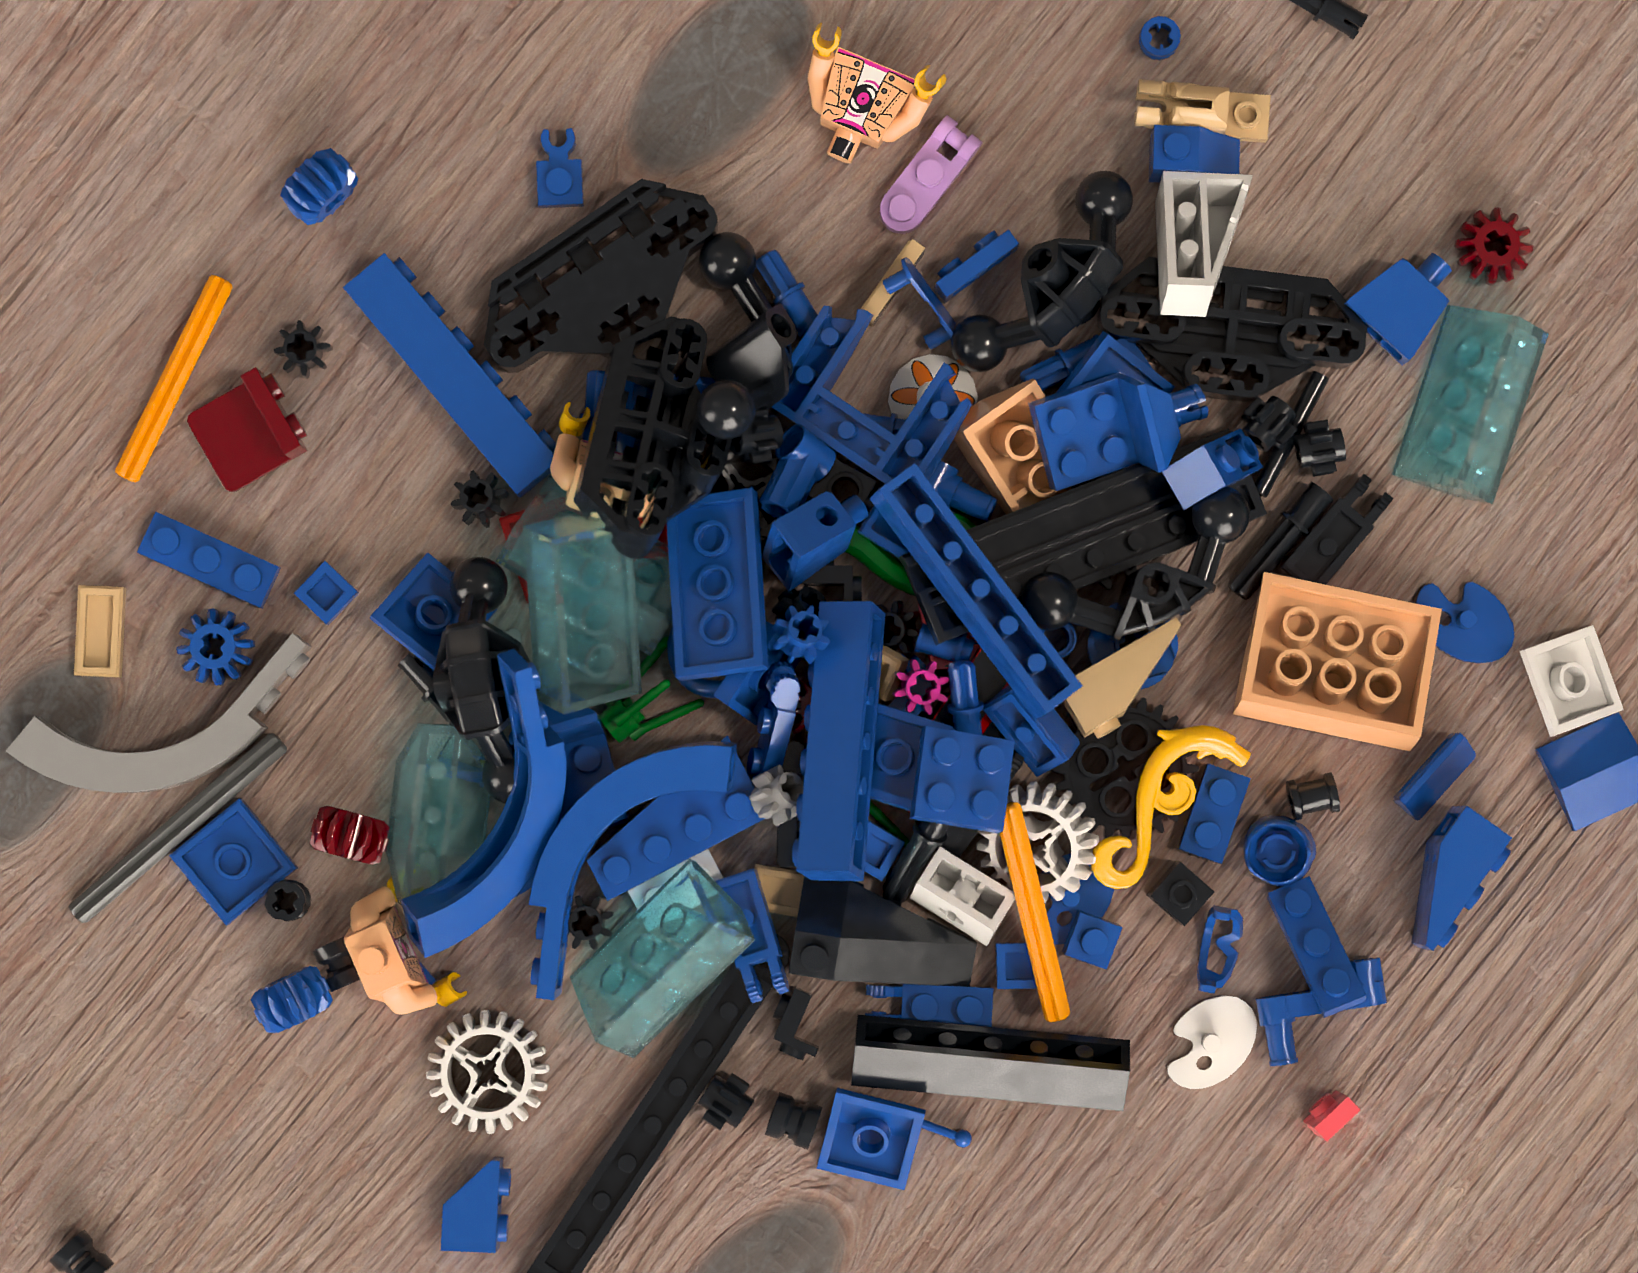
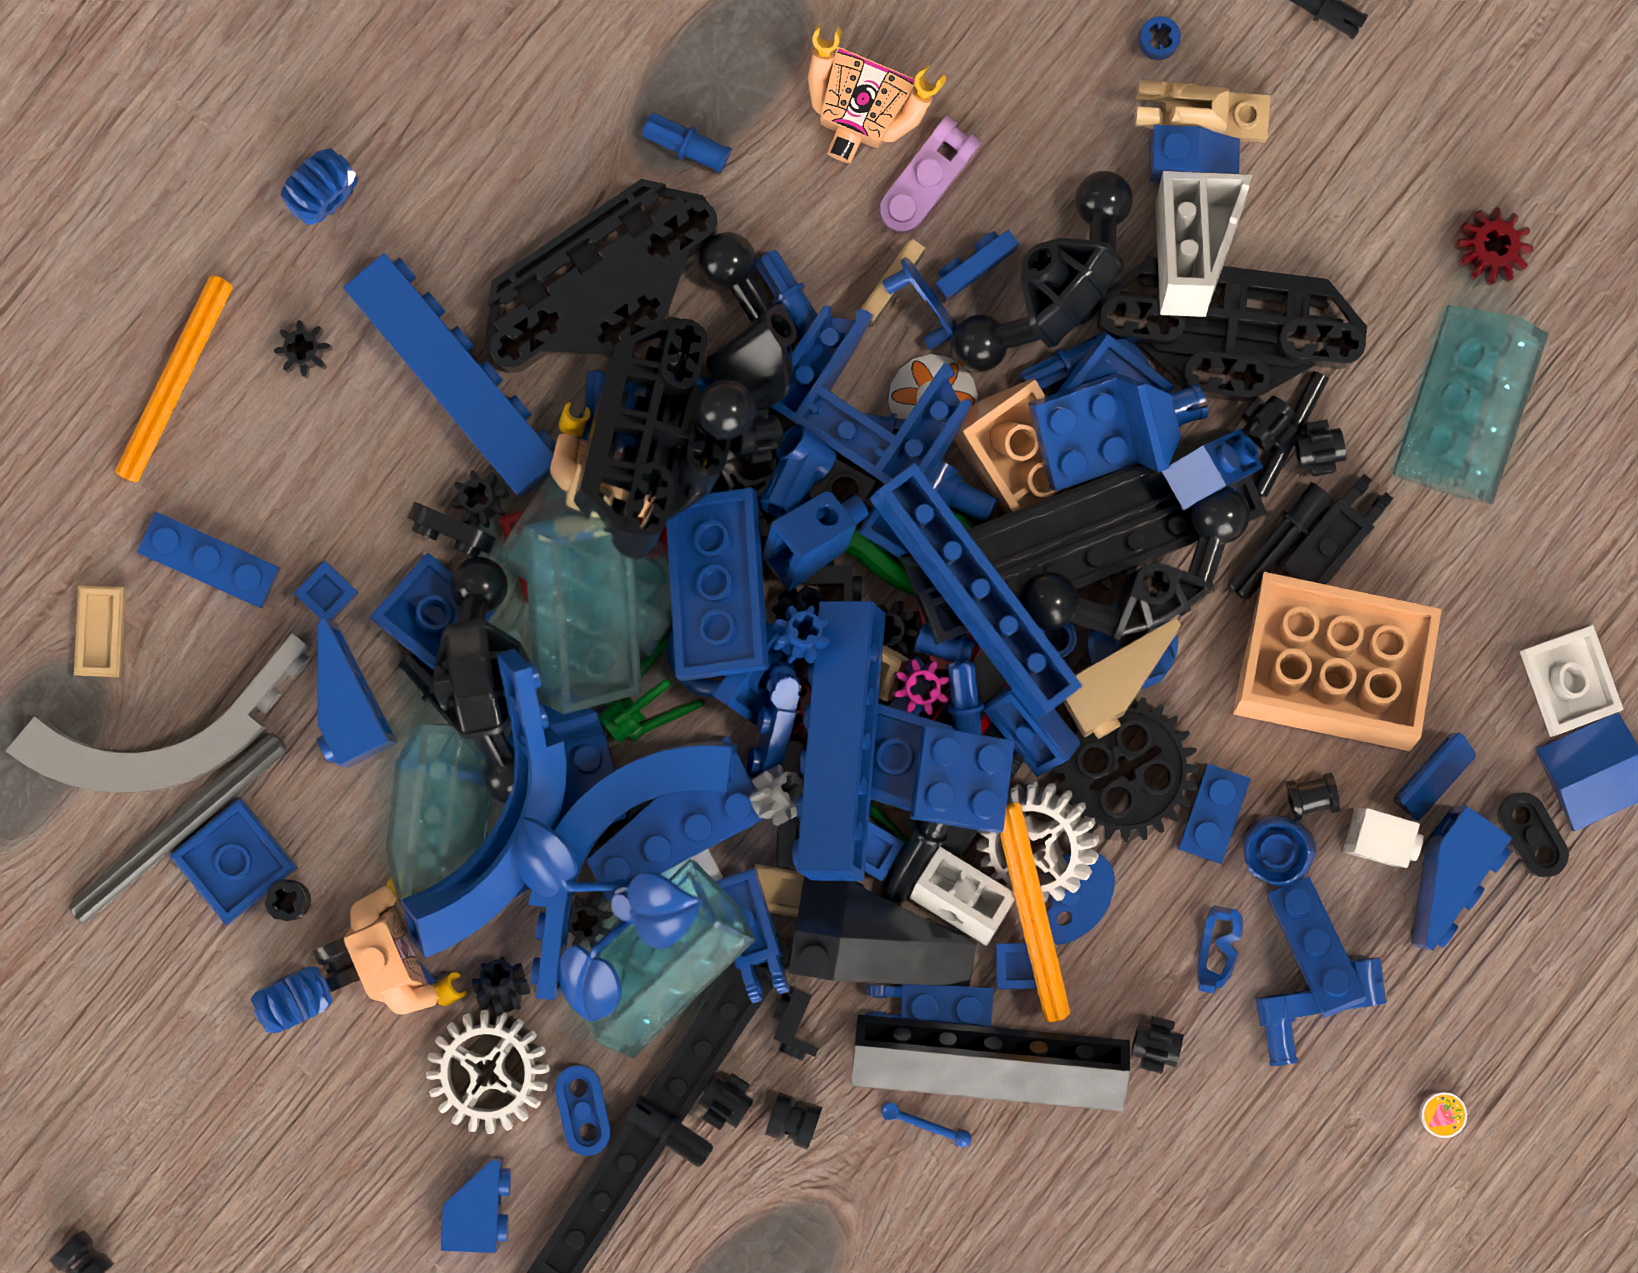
(200, 645): blue gear -> none
(248, 431): dark red bracket -> none
(347, 709): none -> blue slope
(349, 835): dark red gear -> none
(432, 523): none -> black plate
(500, 986): none -> black gear
(559, 178): blue plate -> none
(583, 1109): none -> blue plate
(650, 901): none -> blue plant
(669, 1131): none -> black axle
(686, 142): none -> blue axle
(870, 1138): blue slope -> none
(1092, 939): blue plate -> none
(1157, 1044): none -> black gear
(1177, 742): yellow plant -> none
(1180, 893): black brick -> none
(1218, 1029): white piece -> none
(1330, 1114): coral plate -> none
(1383, 838): none -> white brick
(1402, 305): blue torso -> none
(1443, 1114): none -> tile
(1477, 627): blue piece -> none
(1534, 832): none -> black plate

